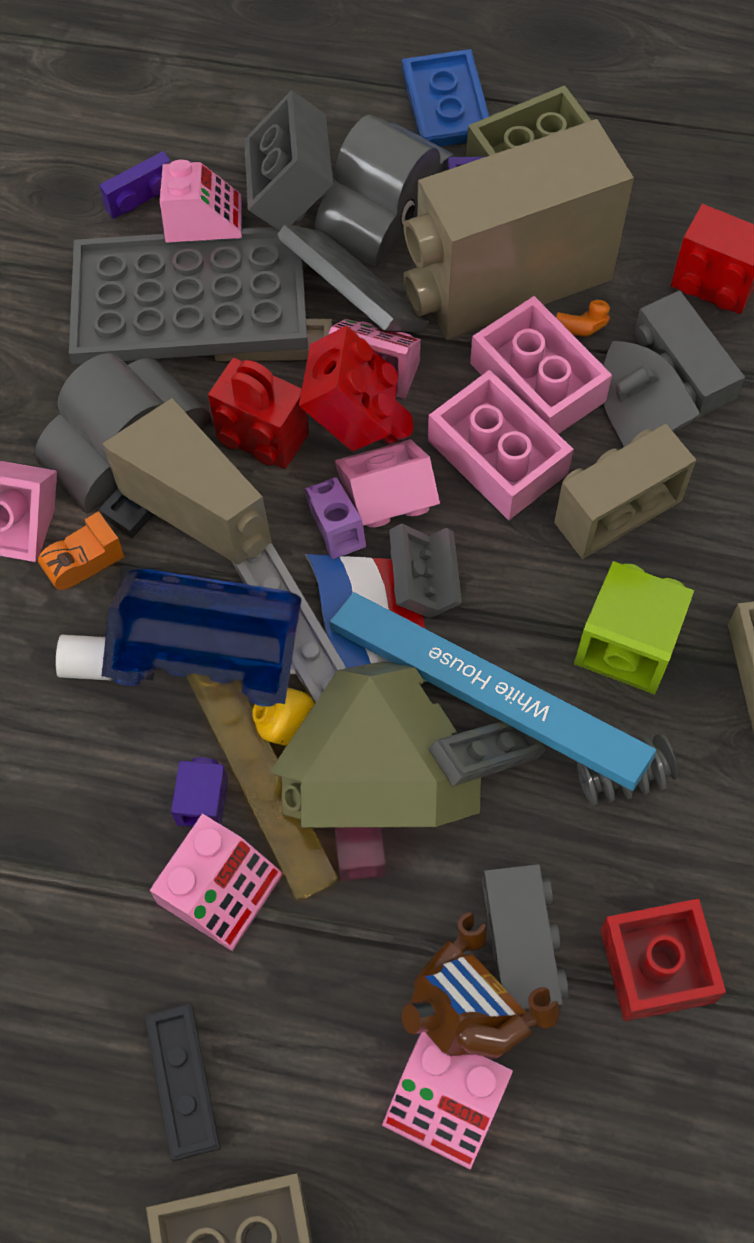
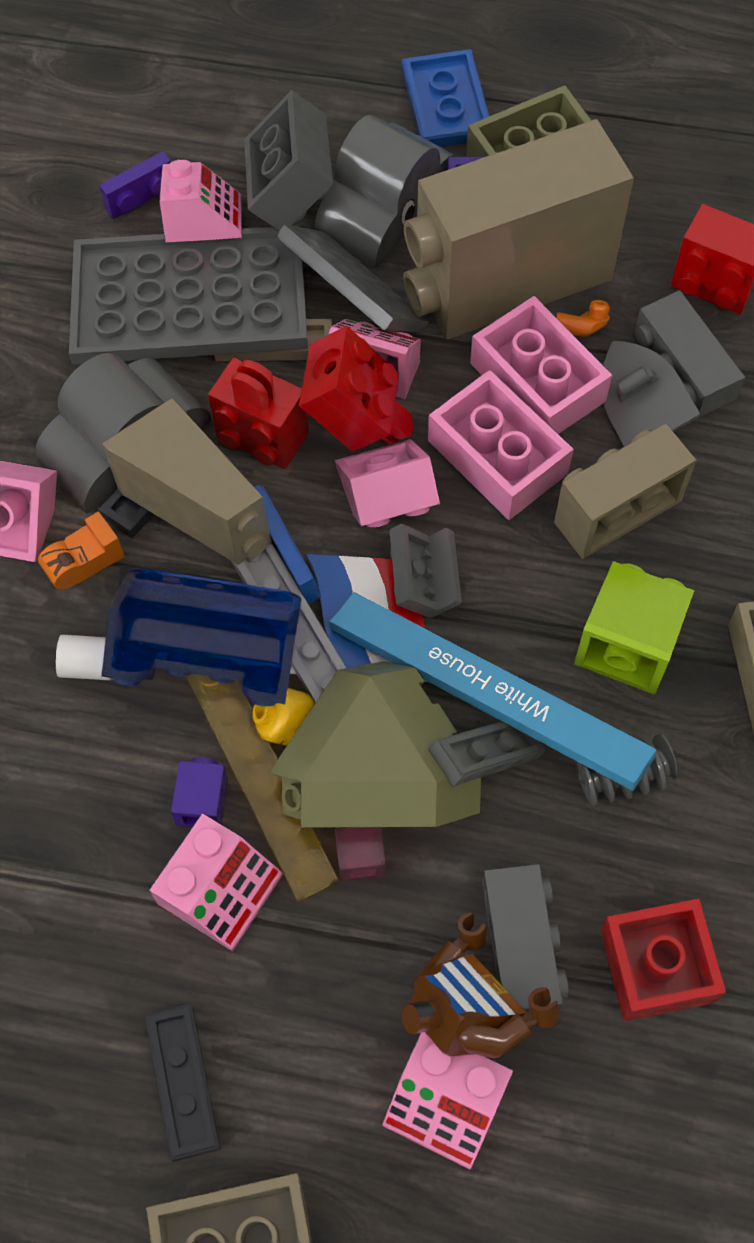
(289, 551): none -> blue tile
(335, 518): medium lavender leg -> none

